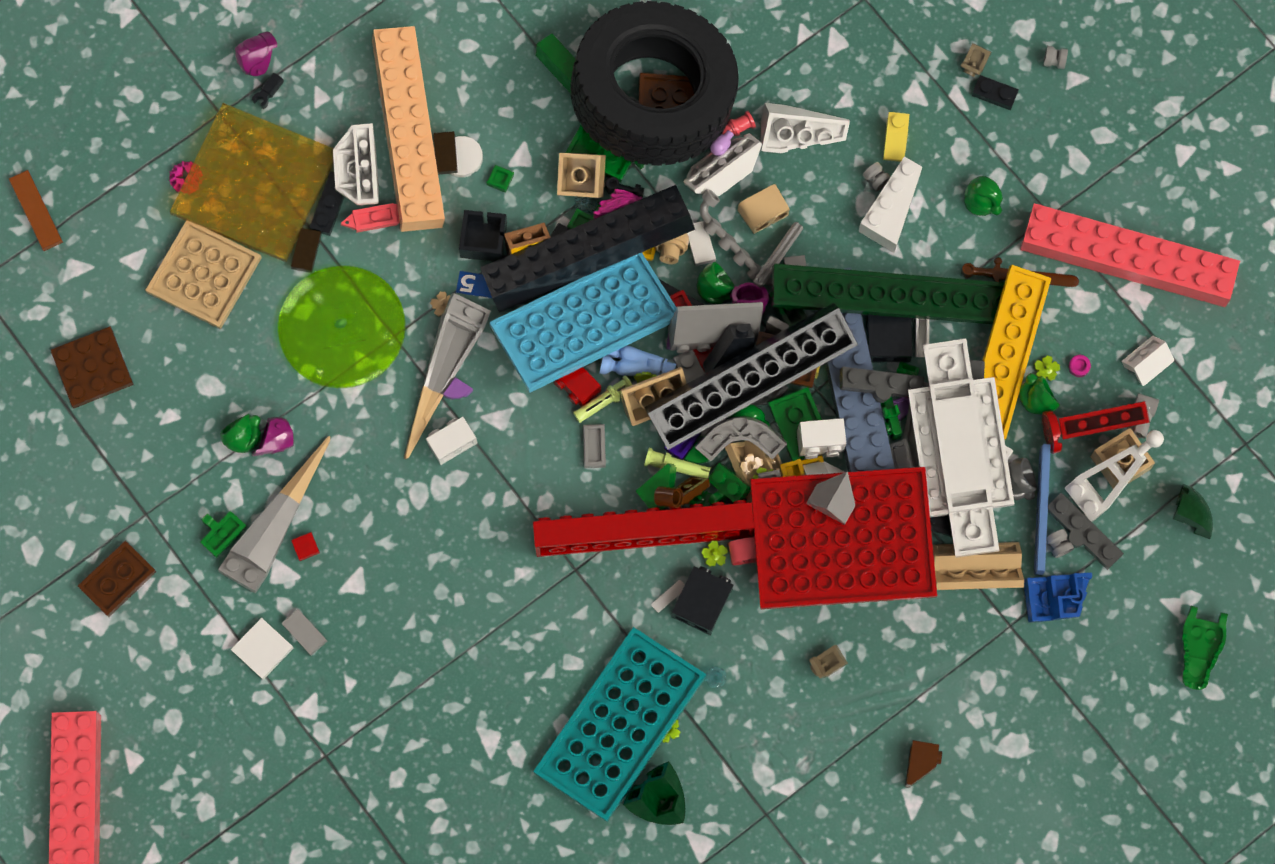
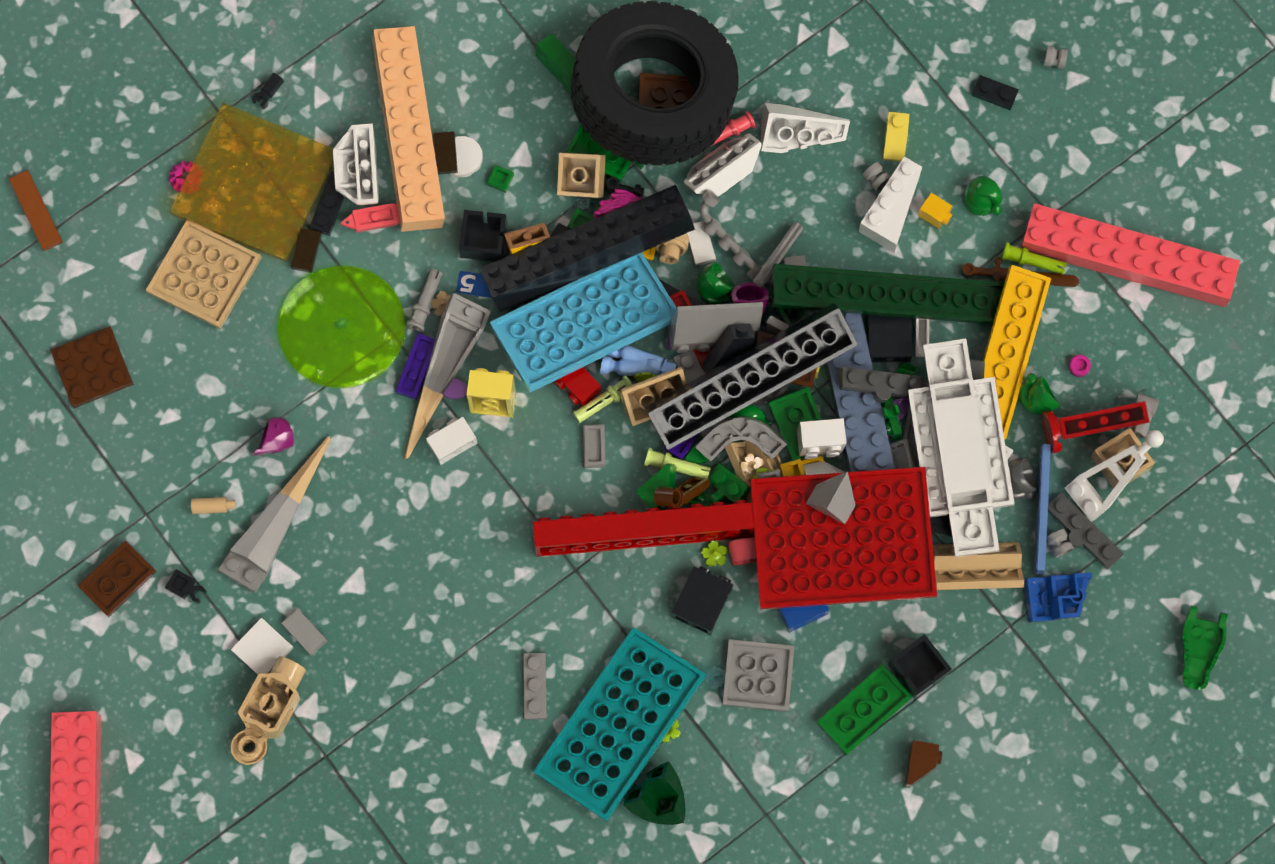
(182, 585): none -> black plate
(211, 505): none -> tan cylinder
(221, 533): green plate -> none
(242, 434): green piece -> none
(255, 53): magenta helmet -> none
(267, 709): none -> tan brick
(305, 546): red tile -> none
(416, 367): none -> dark purple plate
(421, 309): none -> light grey pin
(491, 392): none -> light yellow brick
(535, 686): none -> light grey plate
(668, 596): white sticker -> none
(722, 143): lavender cylinder -> none
(758, 675): none -> light grey plate
(763, 208): tan piece -> none
(800, 616): none -> blue slope
(828, 662): dark tan bracket -> none
(864, 709): none -> green plate
(919, 666): none -> black piece
(935, 211): none -> yellow brick
(975, 60): dark tan bracket -> none
(1023, 256): none -> lime pin
(1047, 368): lime plant -> none
(1149, 359): white panel -> none
(1194, 511): dark green brick -> none

